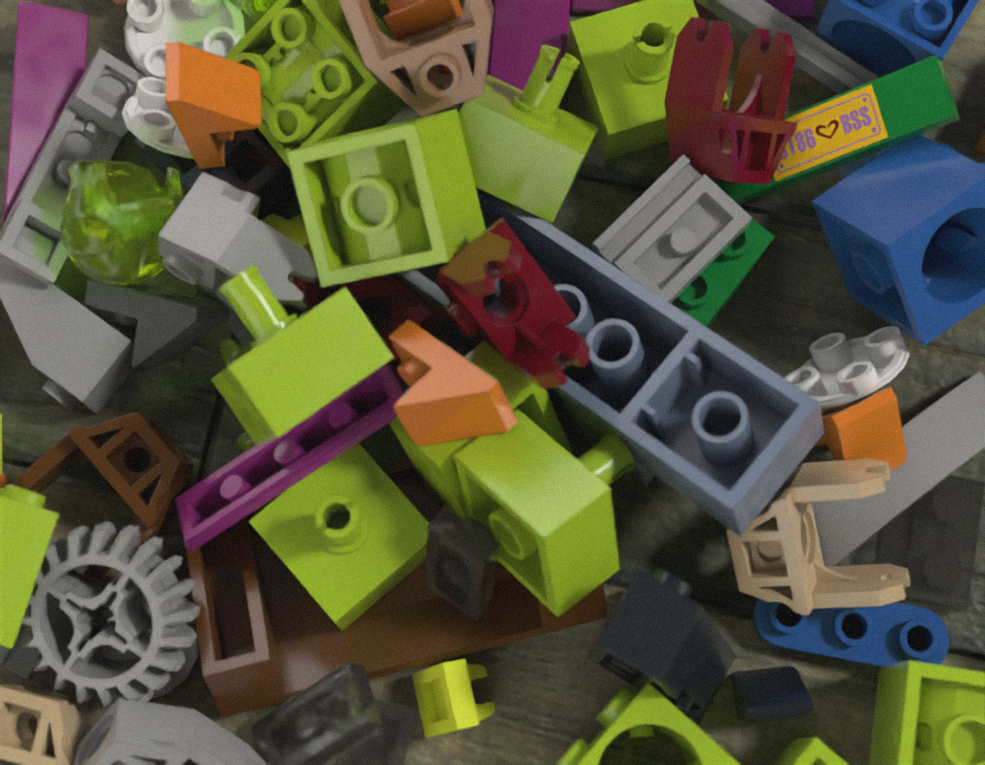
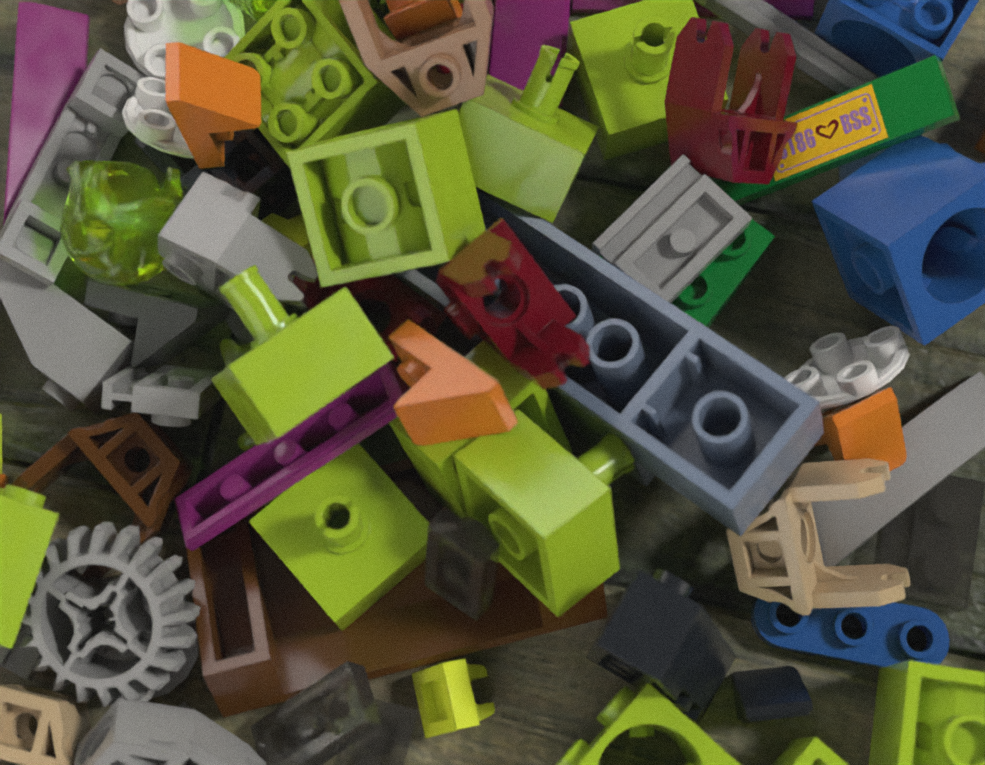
(169, 393): none -> light grey plate

